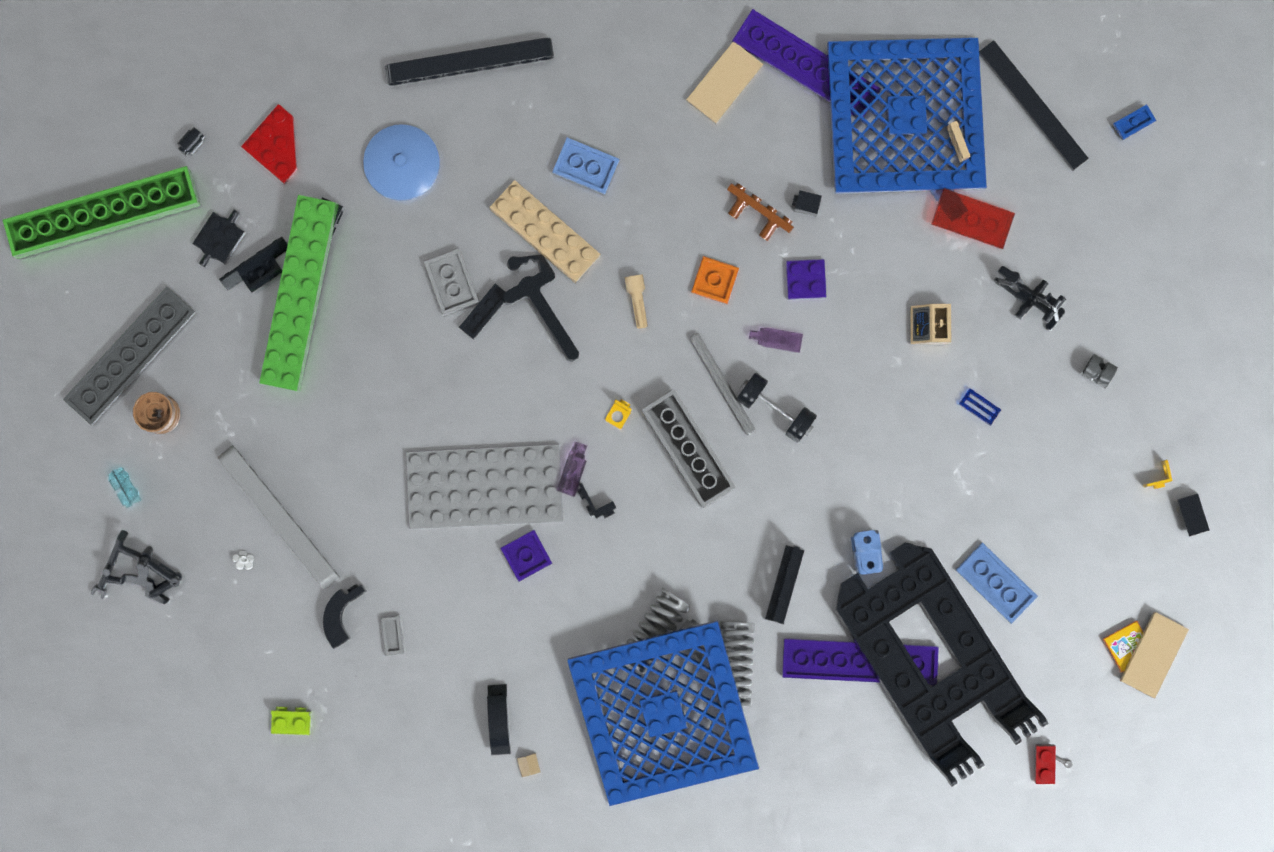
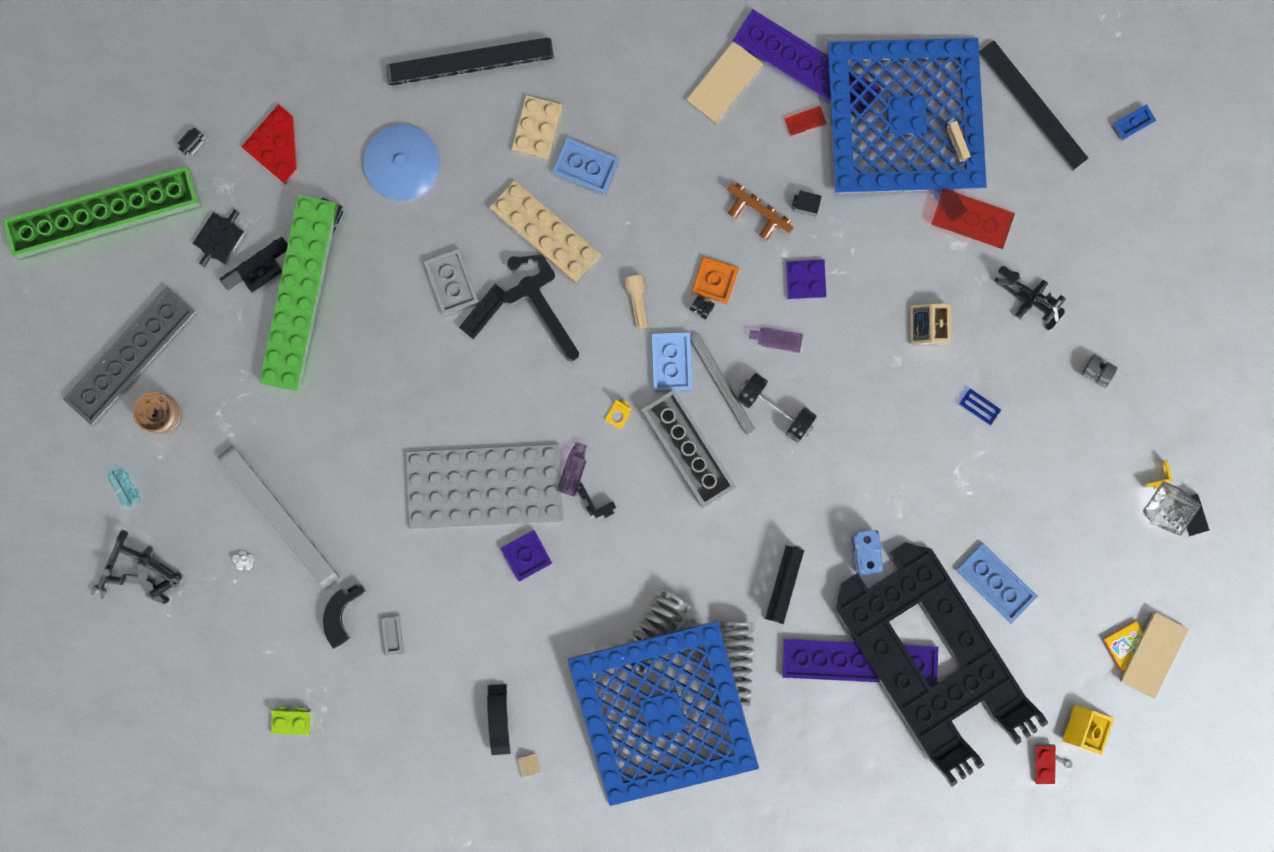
(537, 127): none -> tan plate
(671, 362): none -> light blue plate
(702, 307): none -> black wheel
(805, 121): none -> clear red tile
(1088, 729): none -> yellow slope
(1171, 508): none -> clear slope

